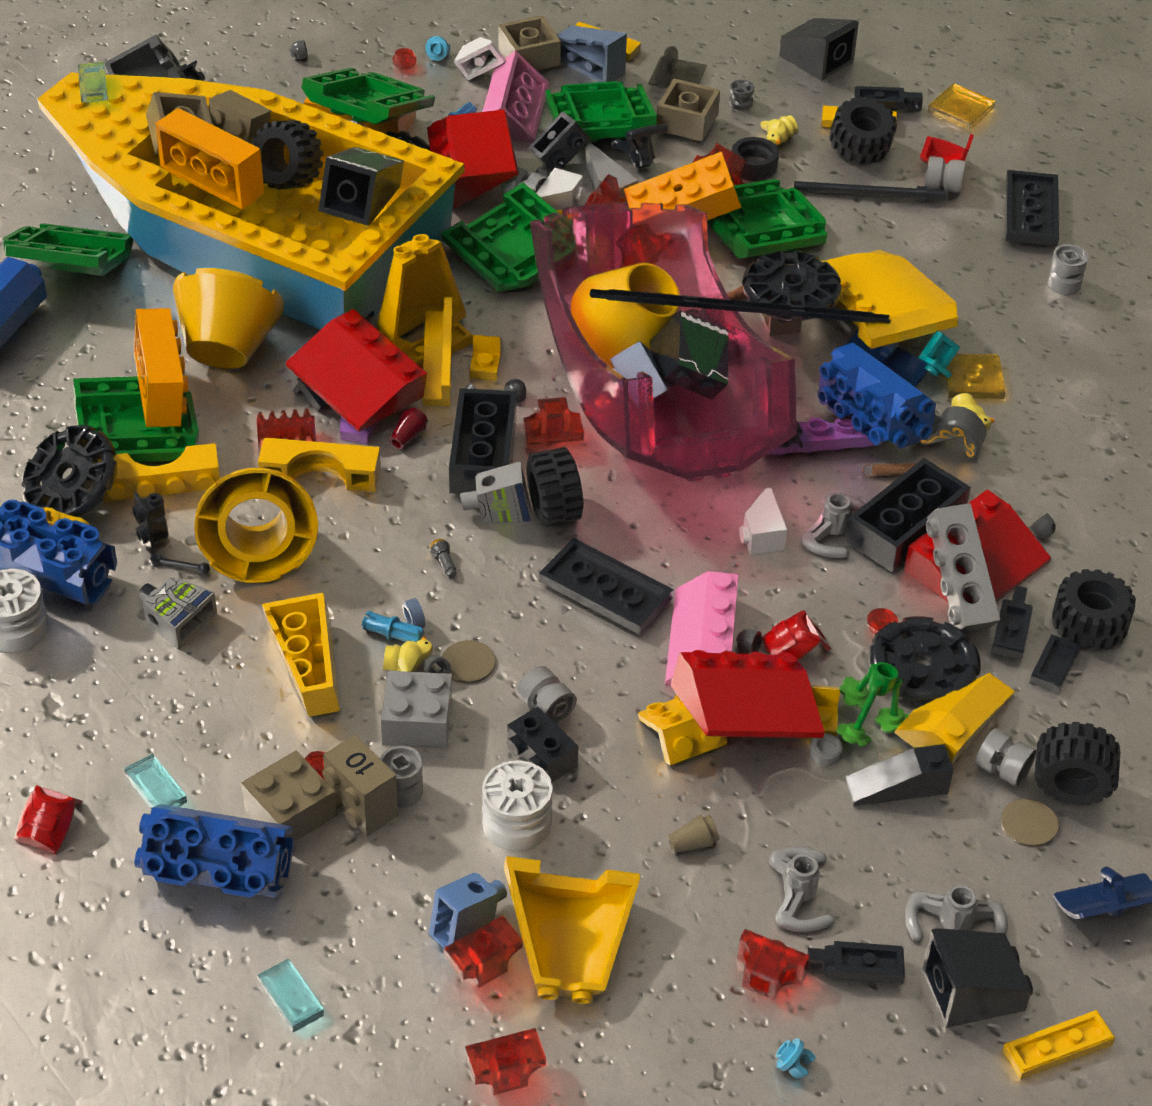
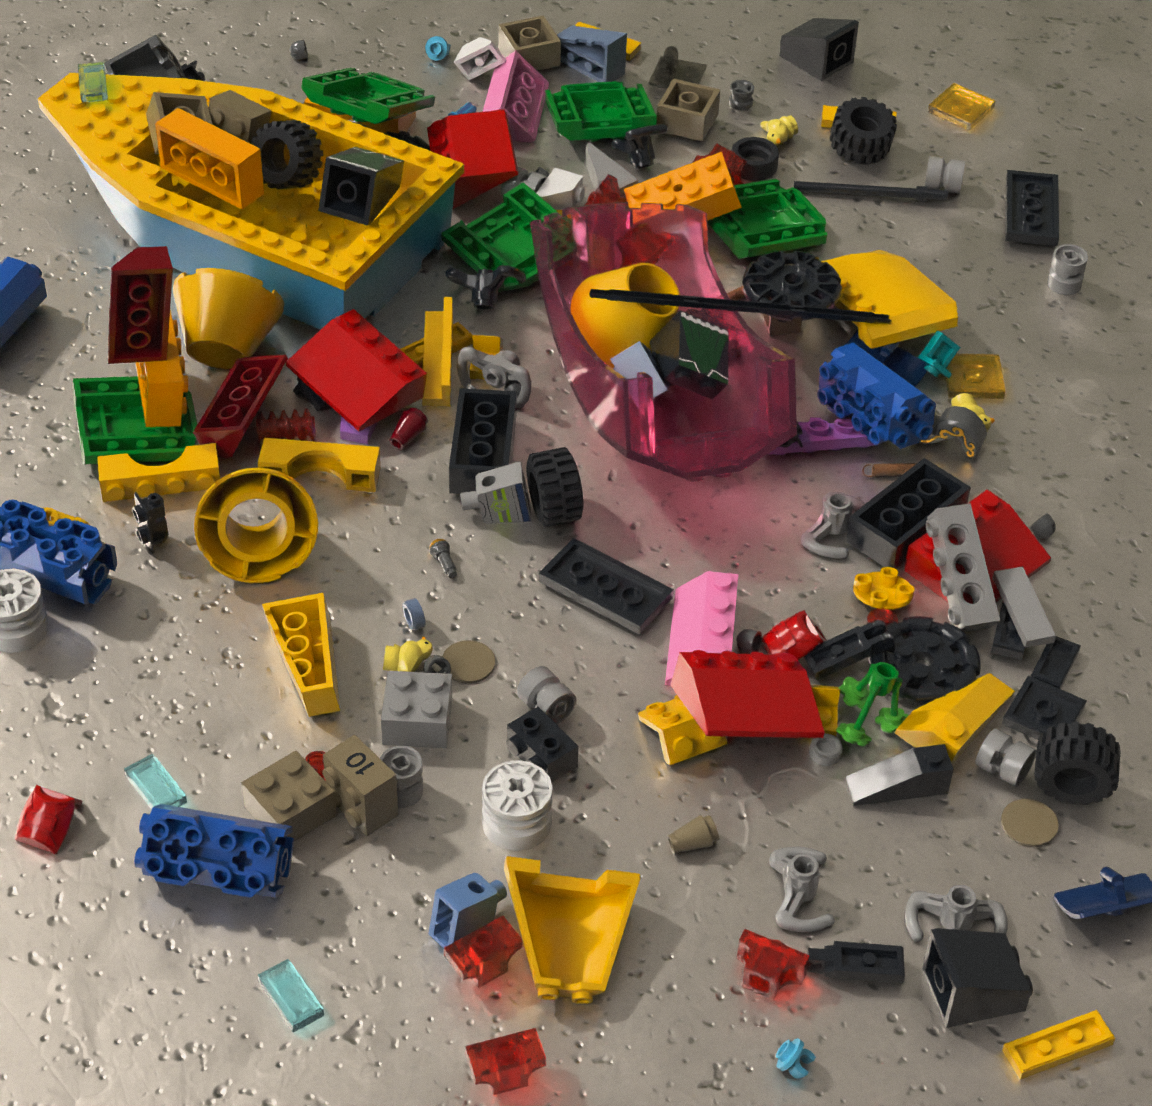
(52, 461): black plate -> none
(69, 248): green wedge -> none
(140, 306): none -> dark red slope
(156, 560): black hinge -> none
(177, 609): light grey torso -> none
(238, 402): none -> dark red slope
(391, 627): dark azure axle -> none
(404, 59): clear red plate -> none
(416, 284): yellow cone -> none
(485, 283): none -> black piece
(496, 370): none -> light grey piece
(553, 423): clear red brick -> none
(559, 142): black brick -> none
(764, 525): white slope -> none
(849, 649): none -> black hinge
(883, 589): none -> yellow dish
(893, 97): black hinge -> none
(944, 149): red piece -> none
(1024, 607): none -> light grey tile
(1041, 707): none -> black tile
(1093, 609): black tyre -> none

